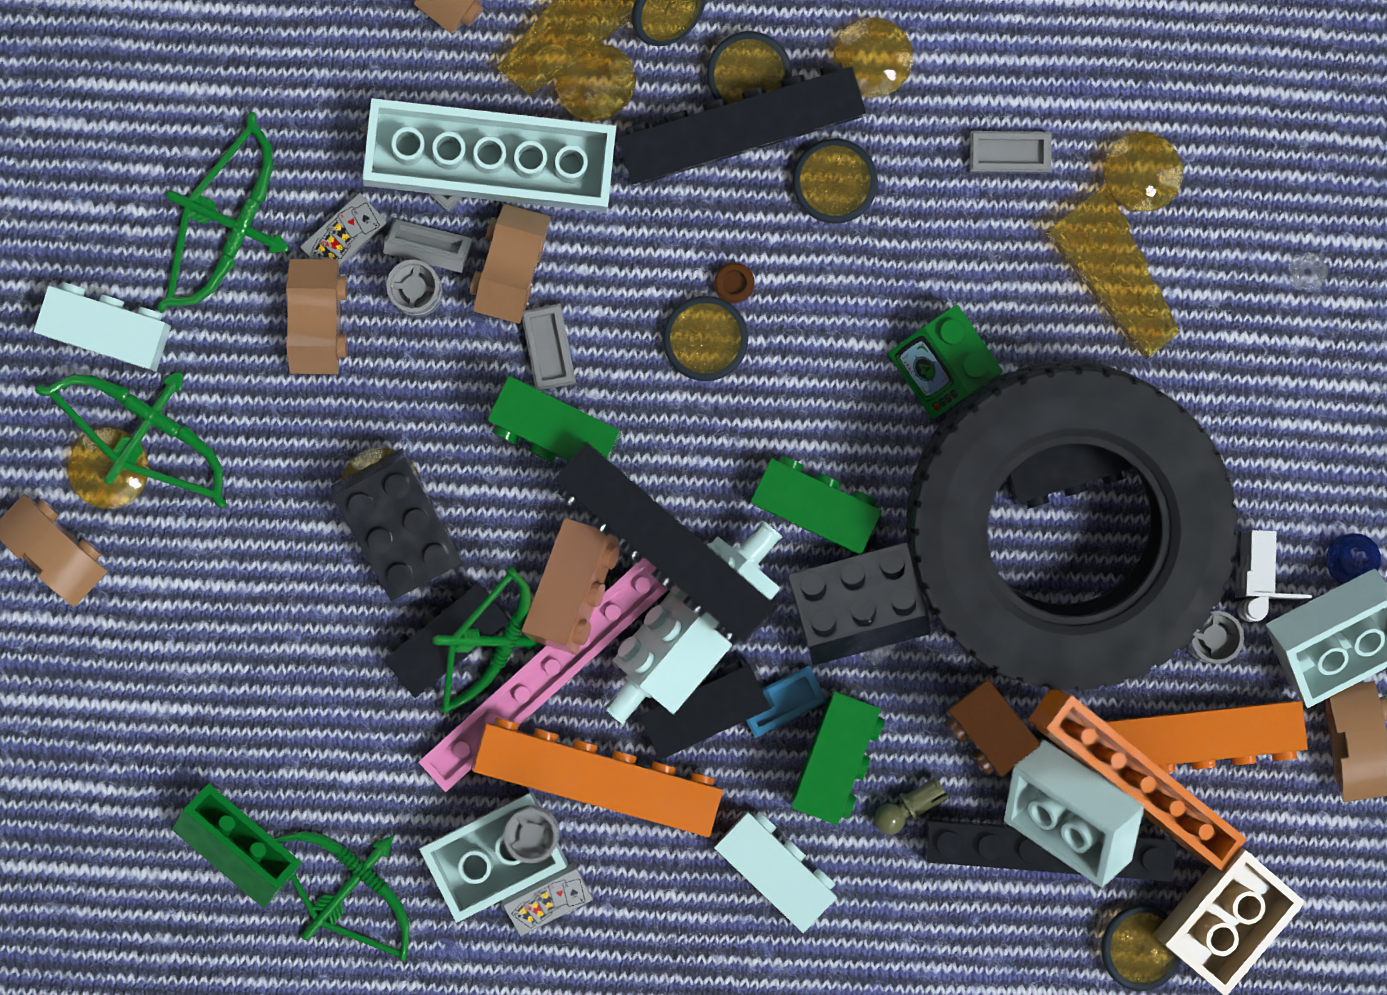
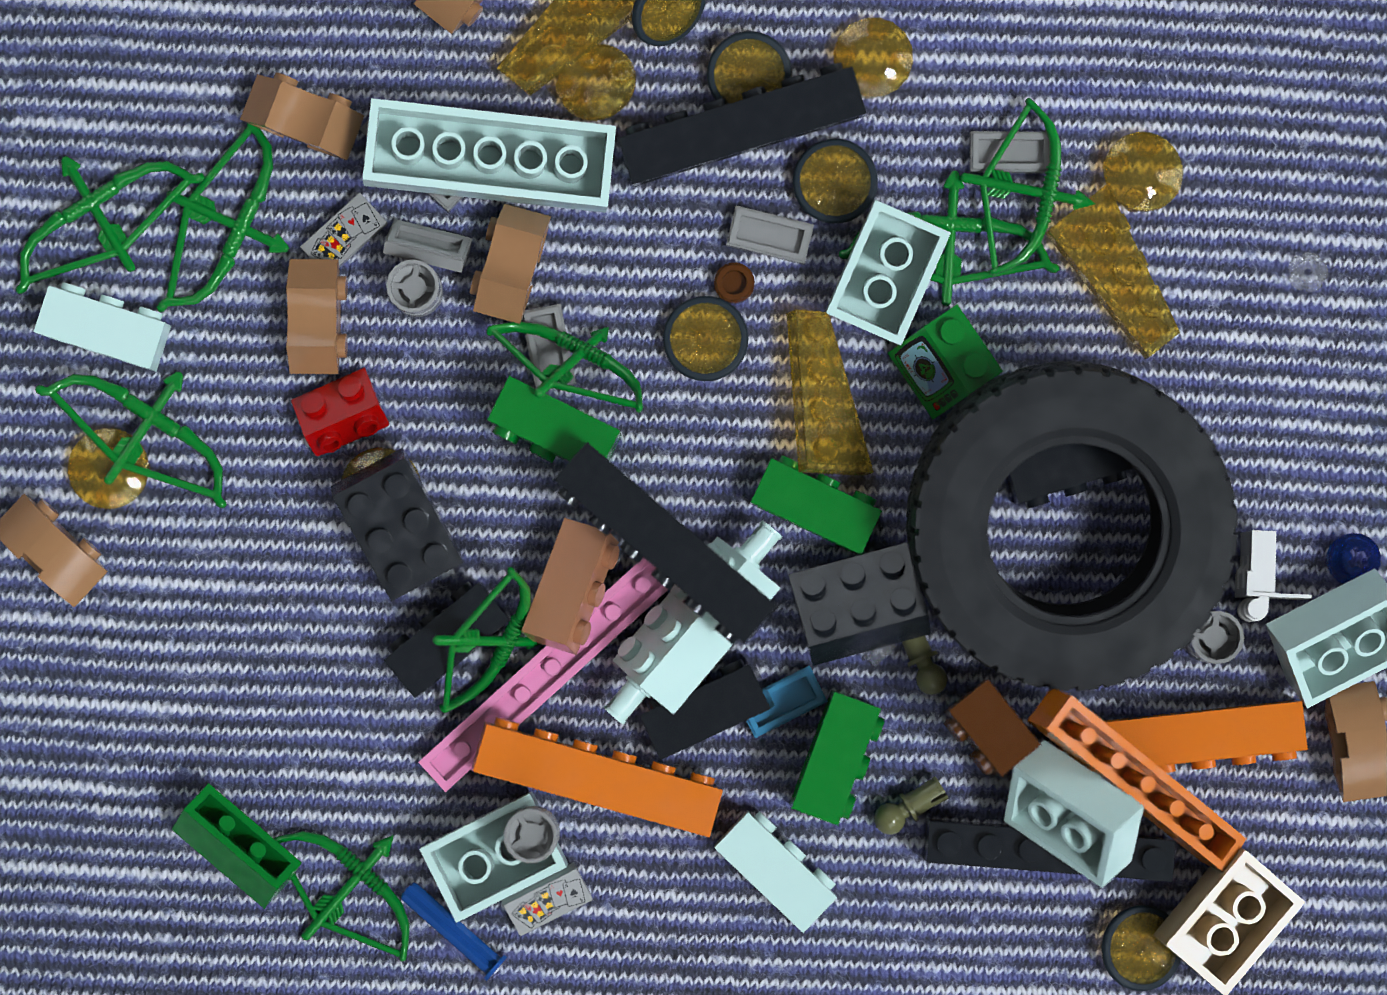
(111, 235): none -> green piece
(291, 112): none -> medium nougat brick
(339, 412): none -> red bracket
(454, 932): none -> blue axle
(559, 375): none -> green piece
(770, 235): none -> light grey tile
(824, 409): none -> clear yellow wing
(887, 272): none -> light aqua brick
(930, 676): none -> olive pin
(949, 265): none -> green piece
(1003, 185): none -> green piece

